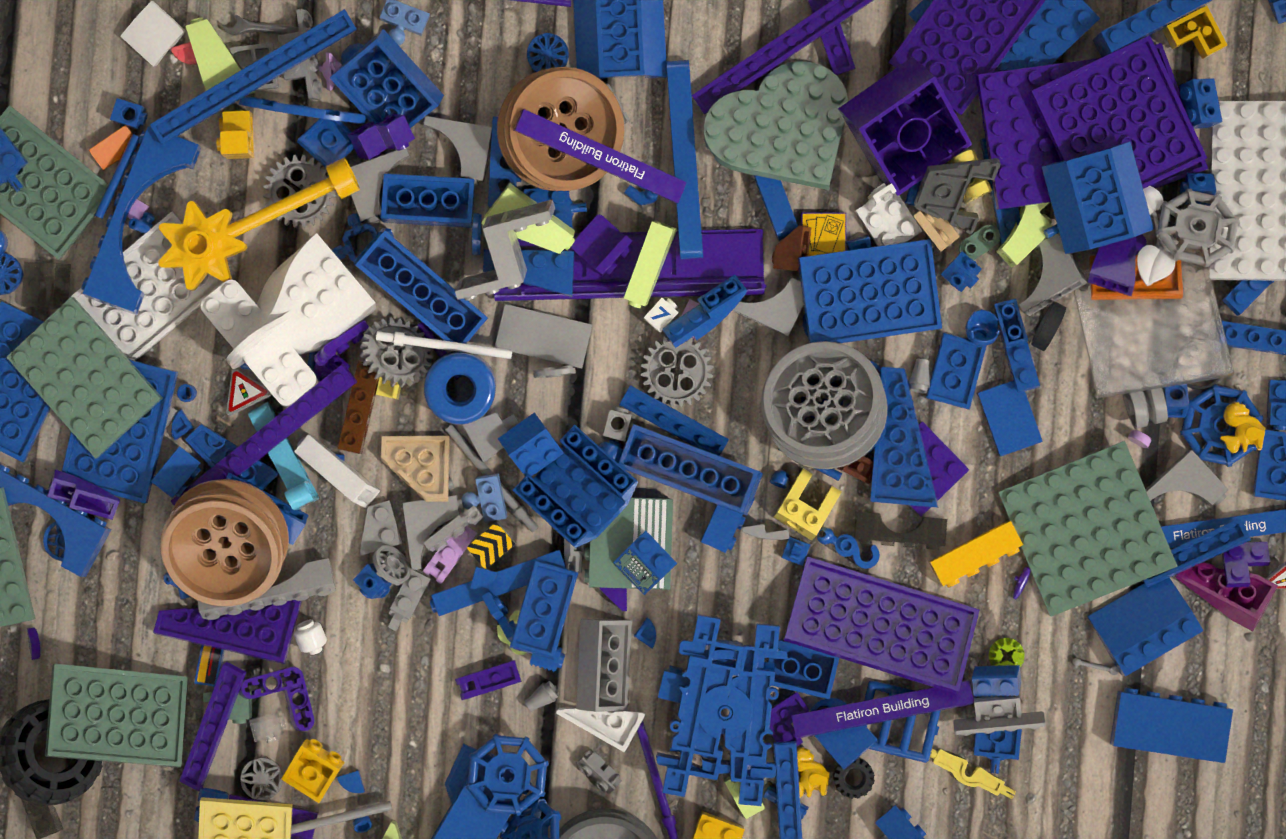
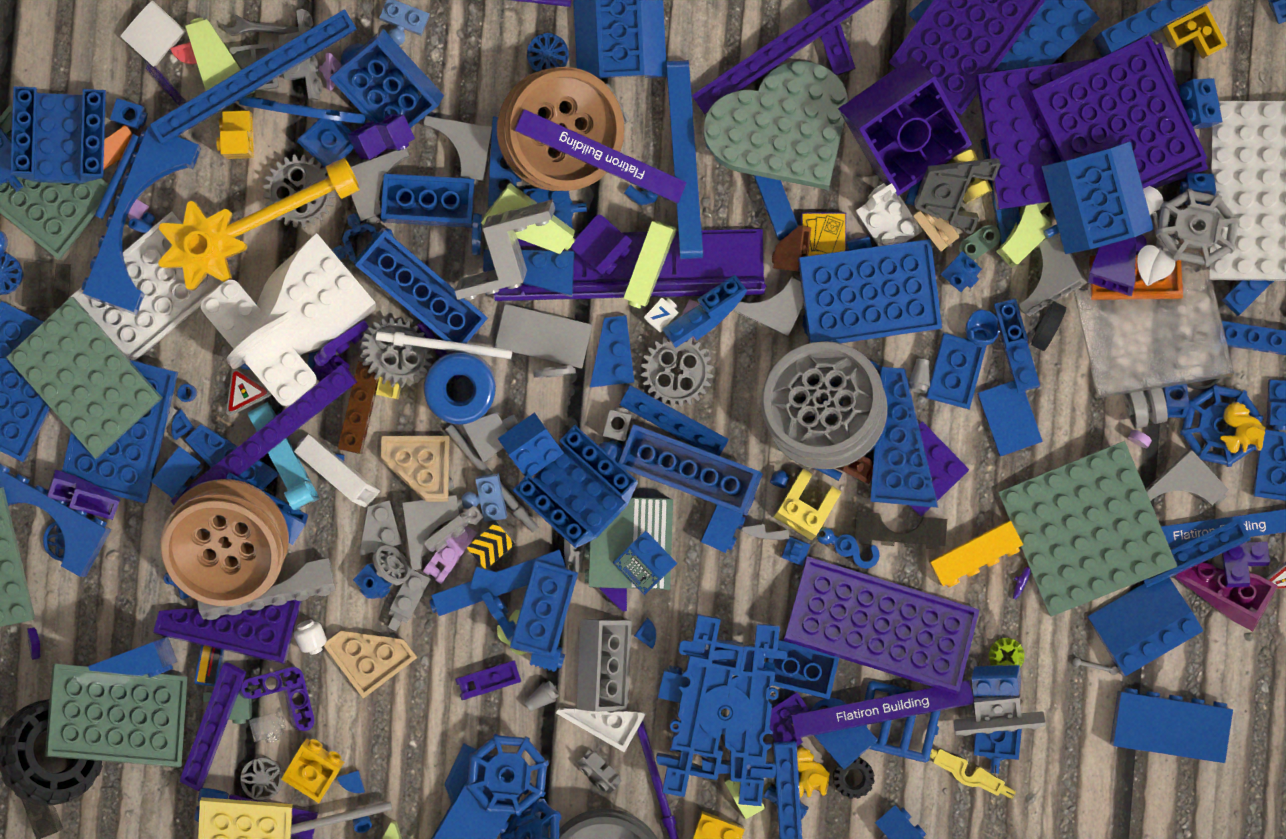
(58, 136): none -> blue slope
(147, 659): none -> blue slope
(166, 80): none -> dark purple piece
(369, 658): none -> tan plate
(613, 355): none -> blue wing

